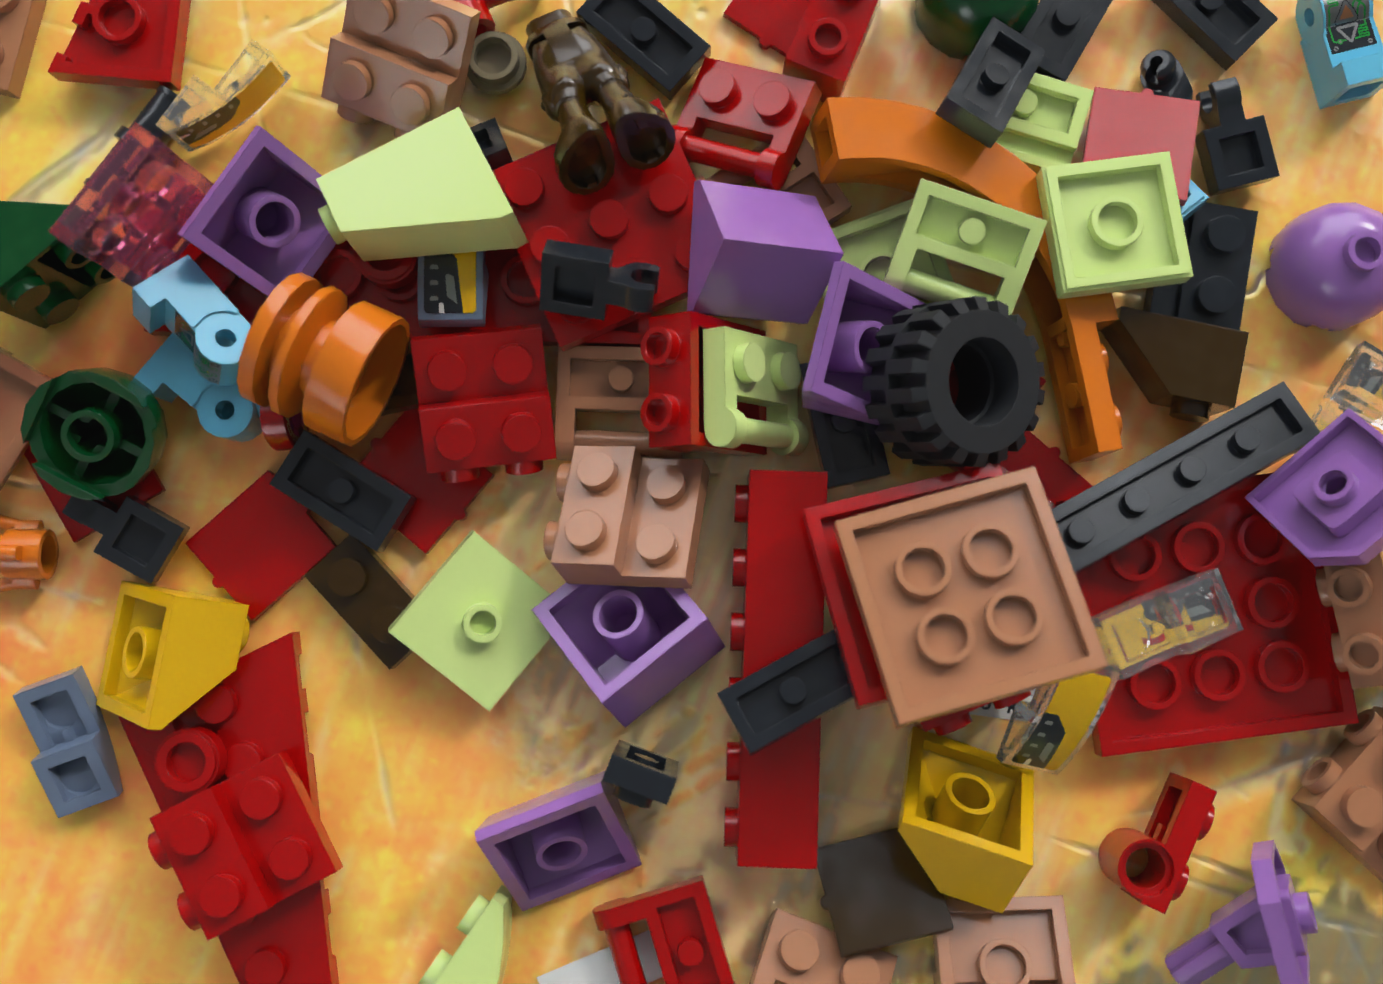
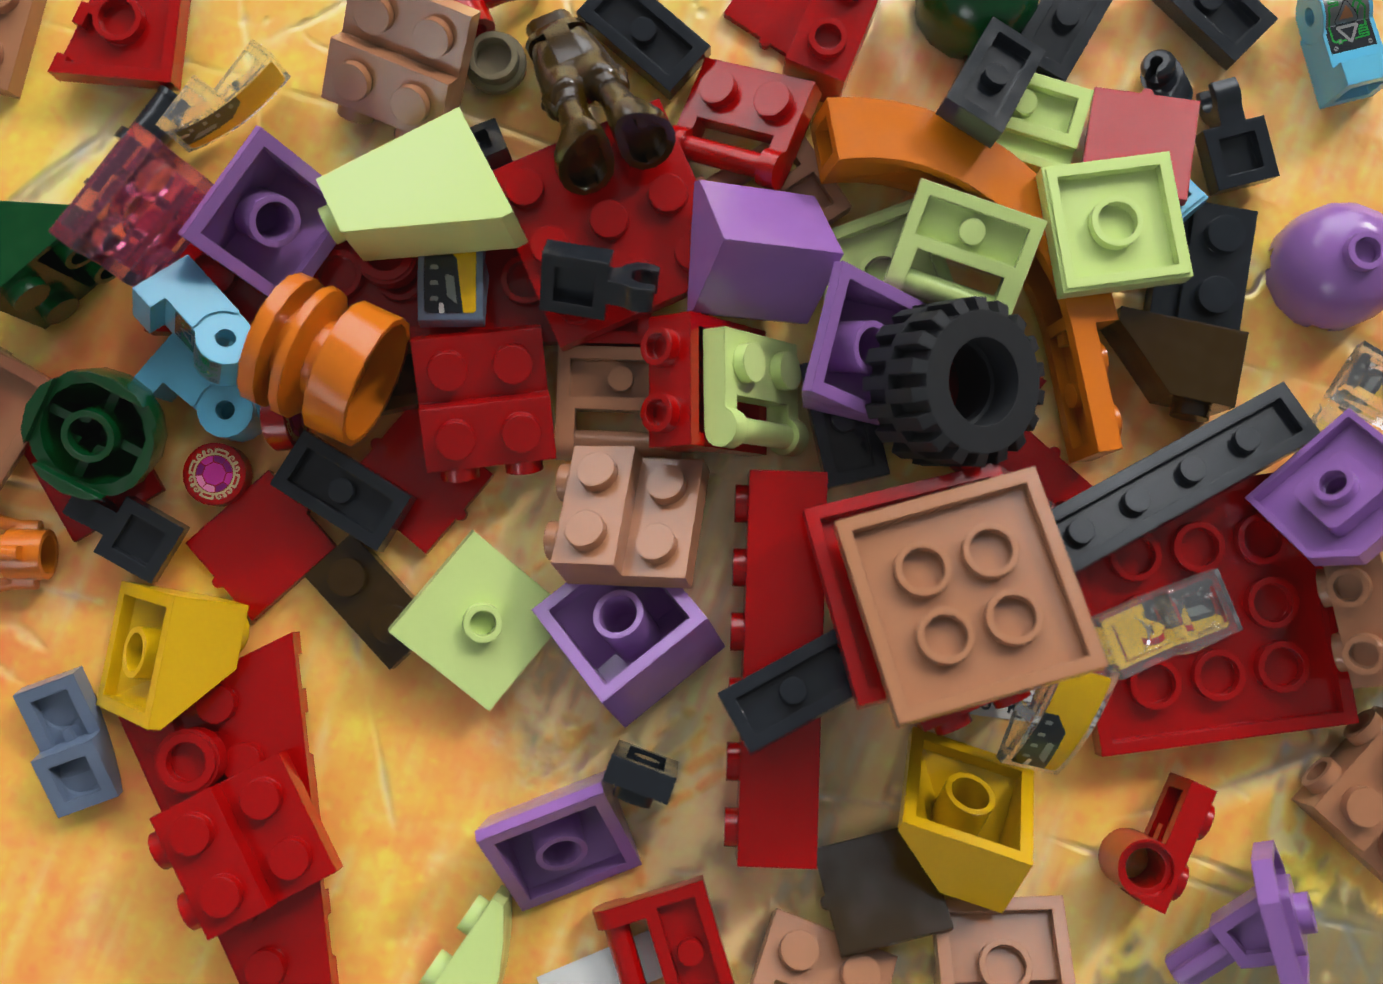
(217, 474): none -> tile

